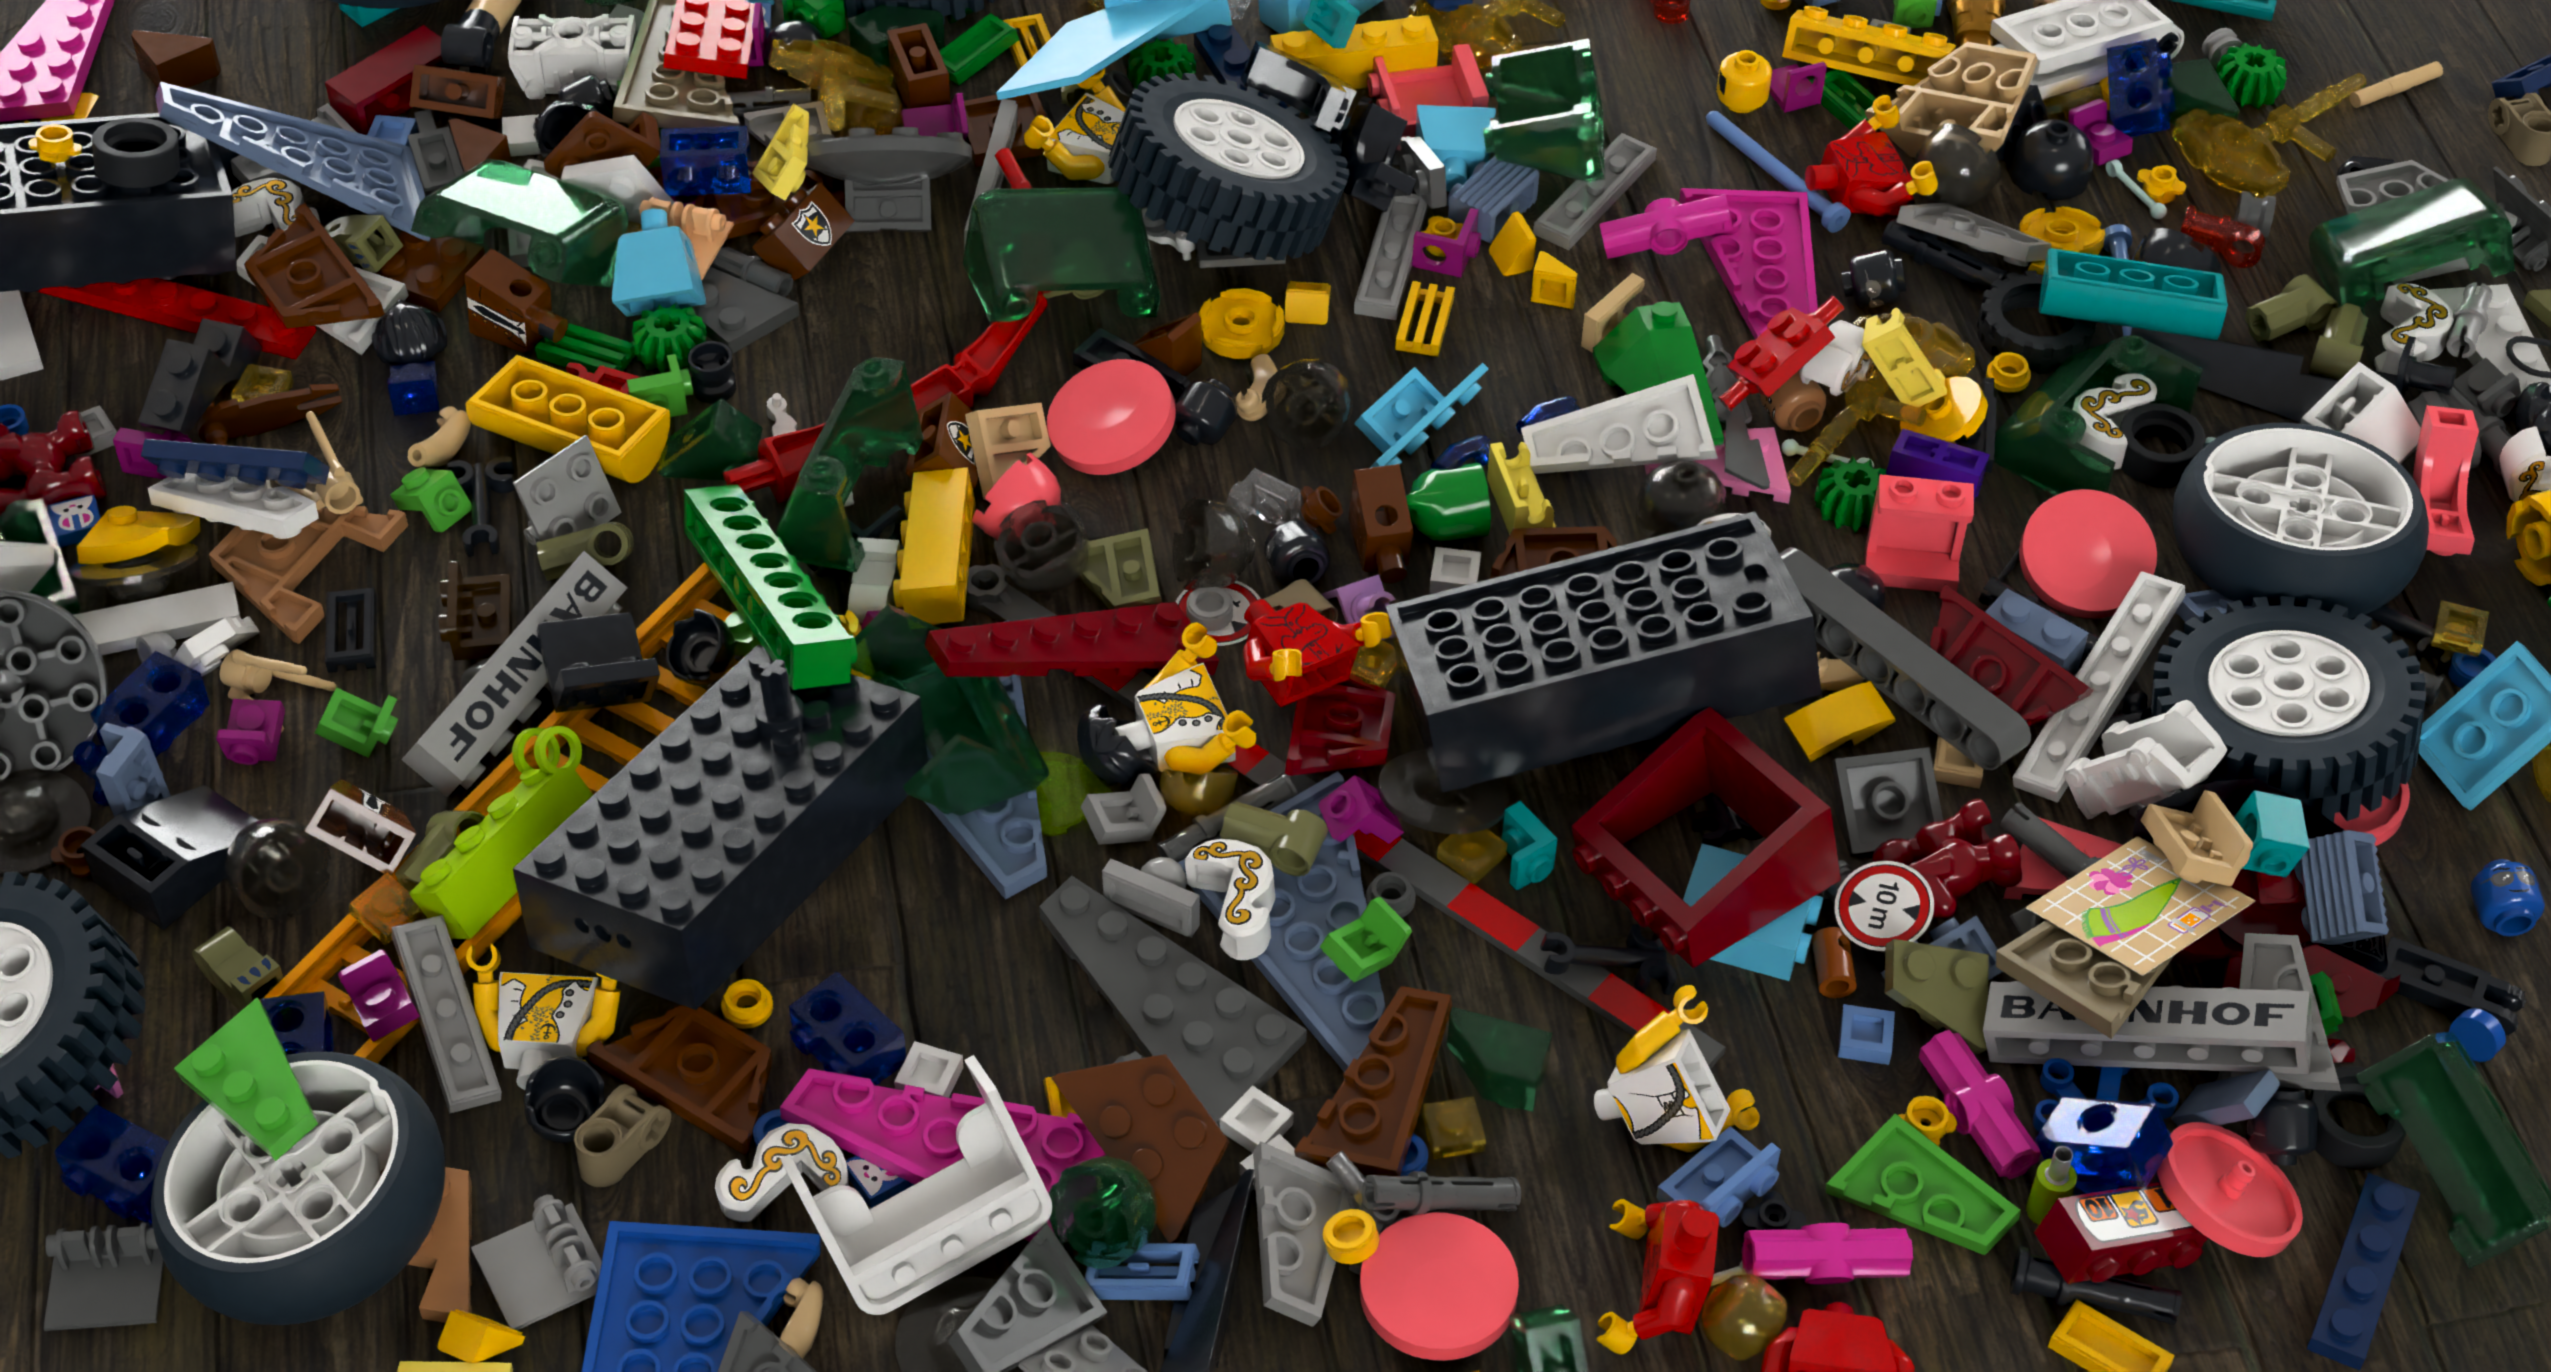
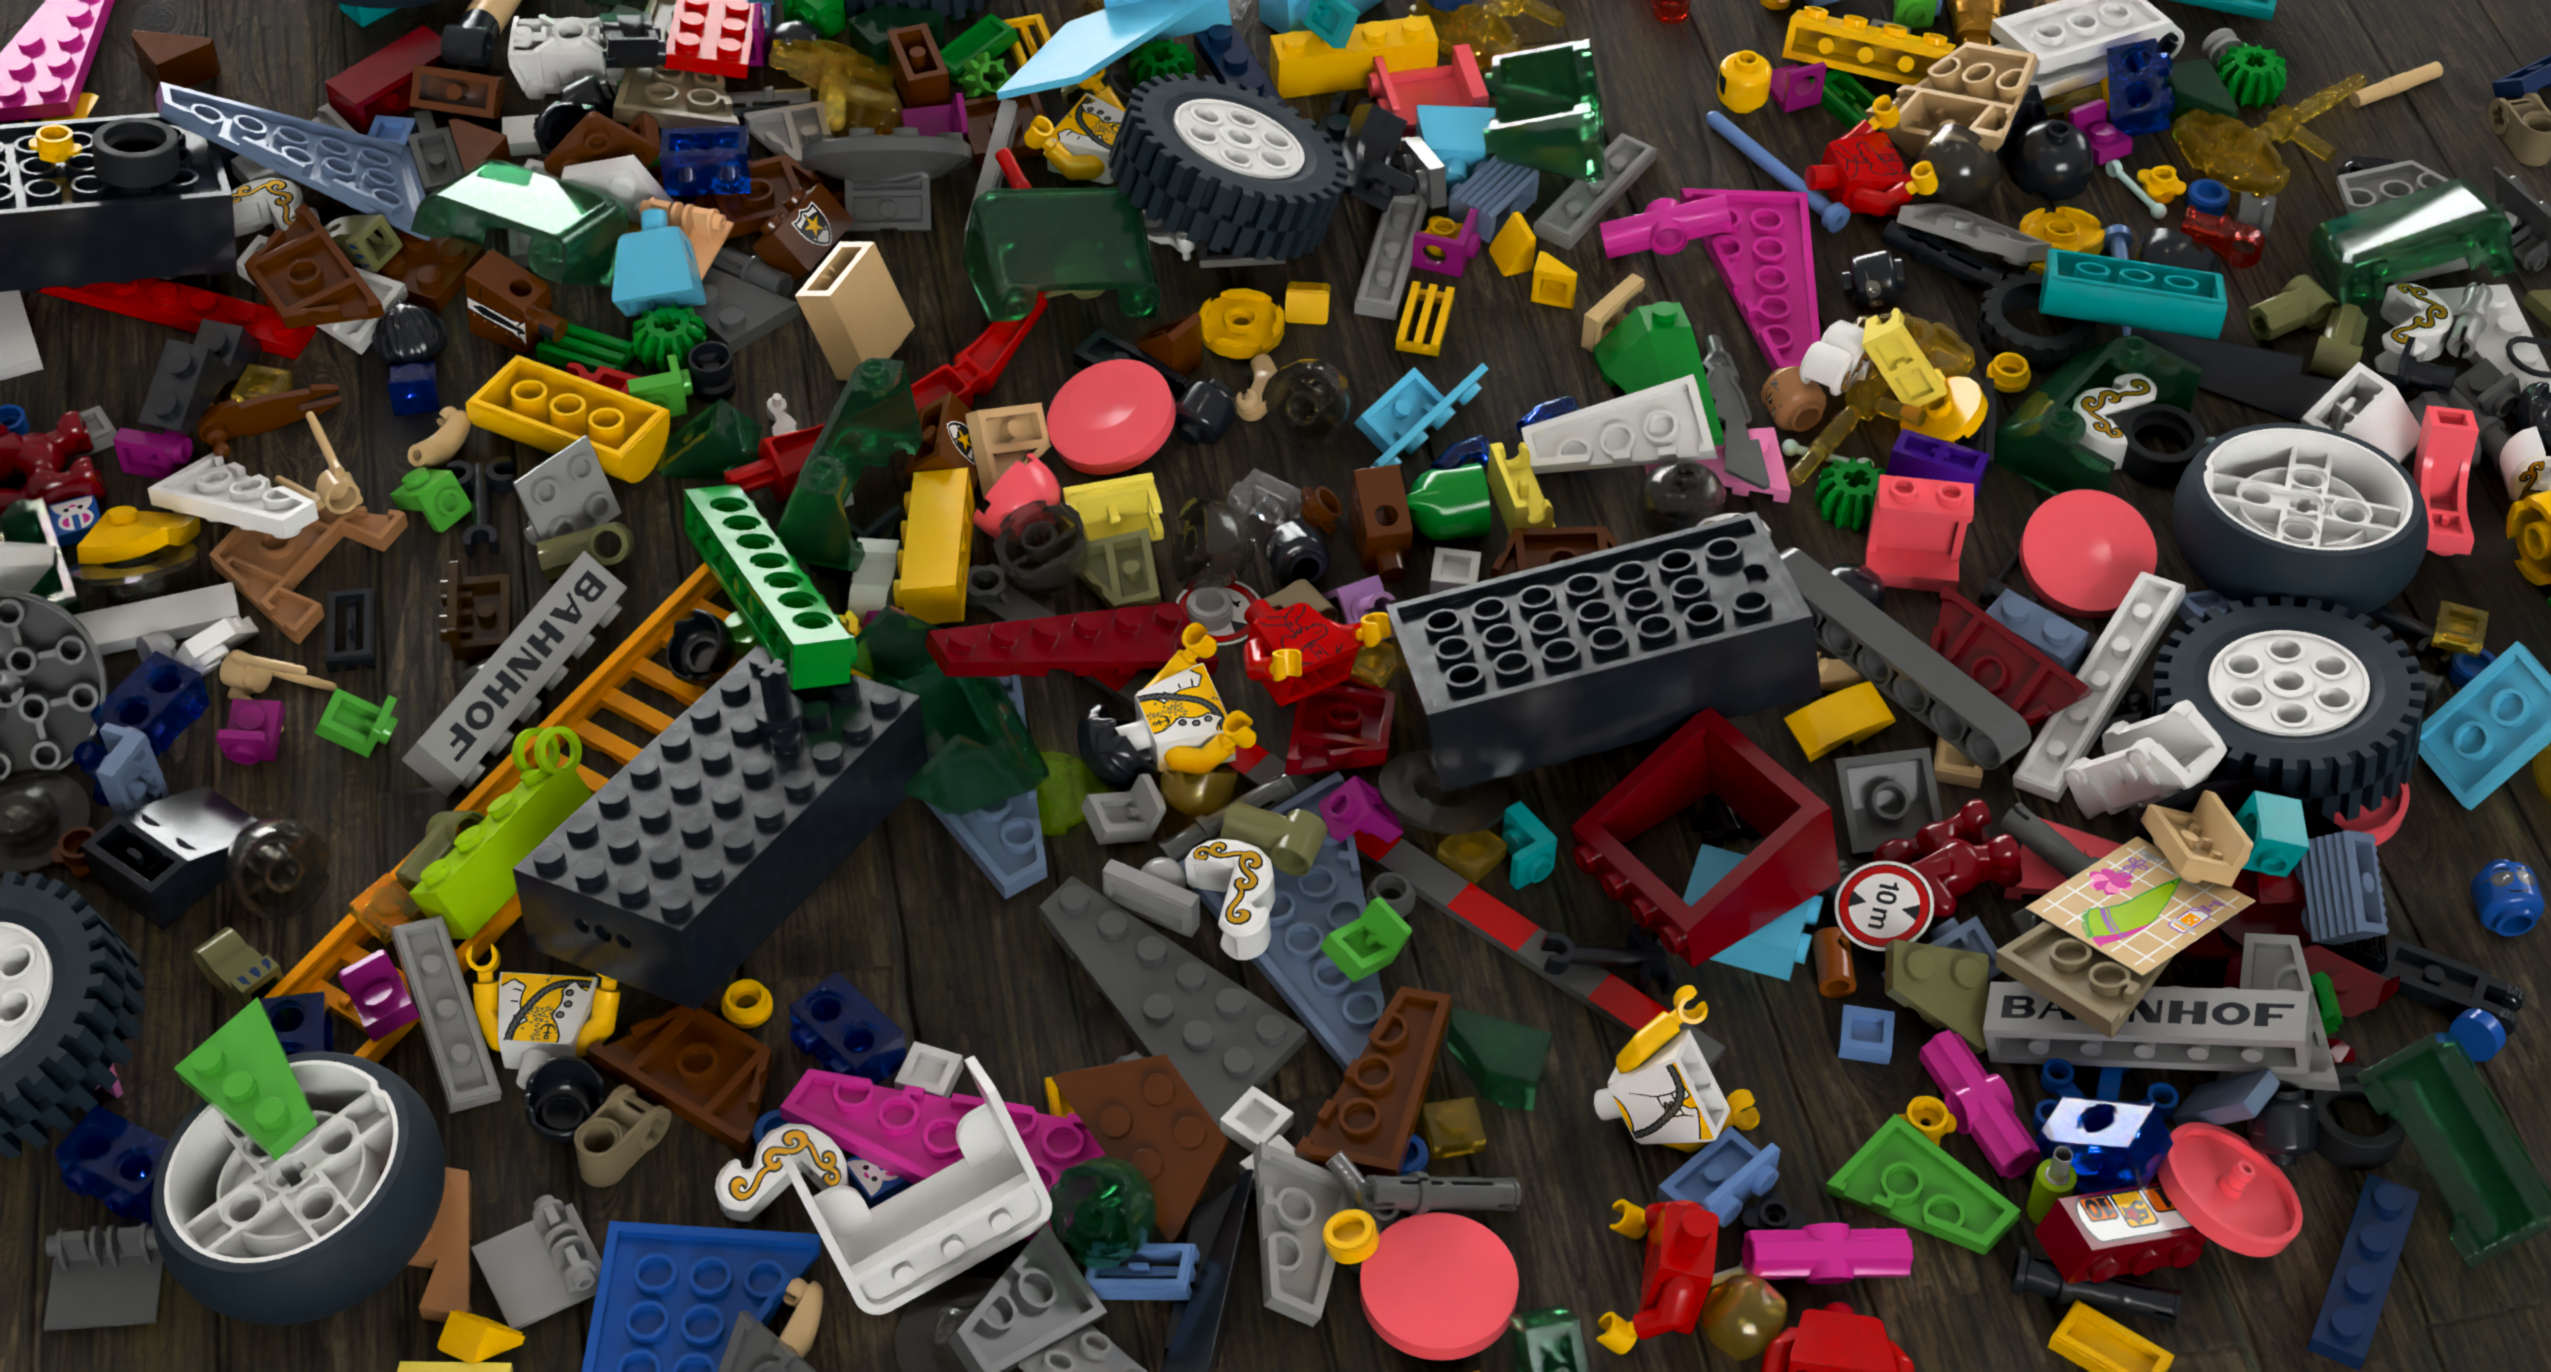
(246, 463): dark blue plate -> none
(362, 826): torso -> none
(595, 662): black bracket -> none
(631, 40): none -> black cylinder
(786, 156): light yellow wing -> none
(854, 307): none -> tan brick
(979, 68): none -> bright green gear
(1117, 506): none -> light yellow hinge
(1299, 84): arch -> none
(1779, 351): red plate -> none
(2208, 196): none -> blue tile

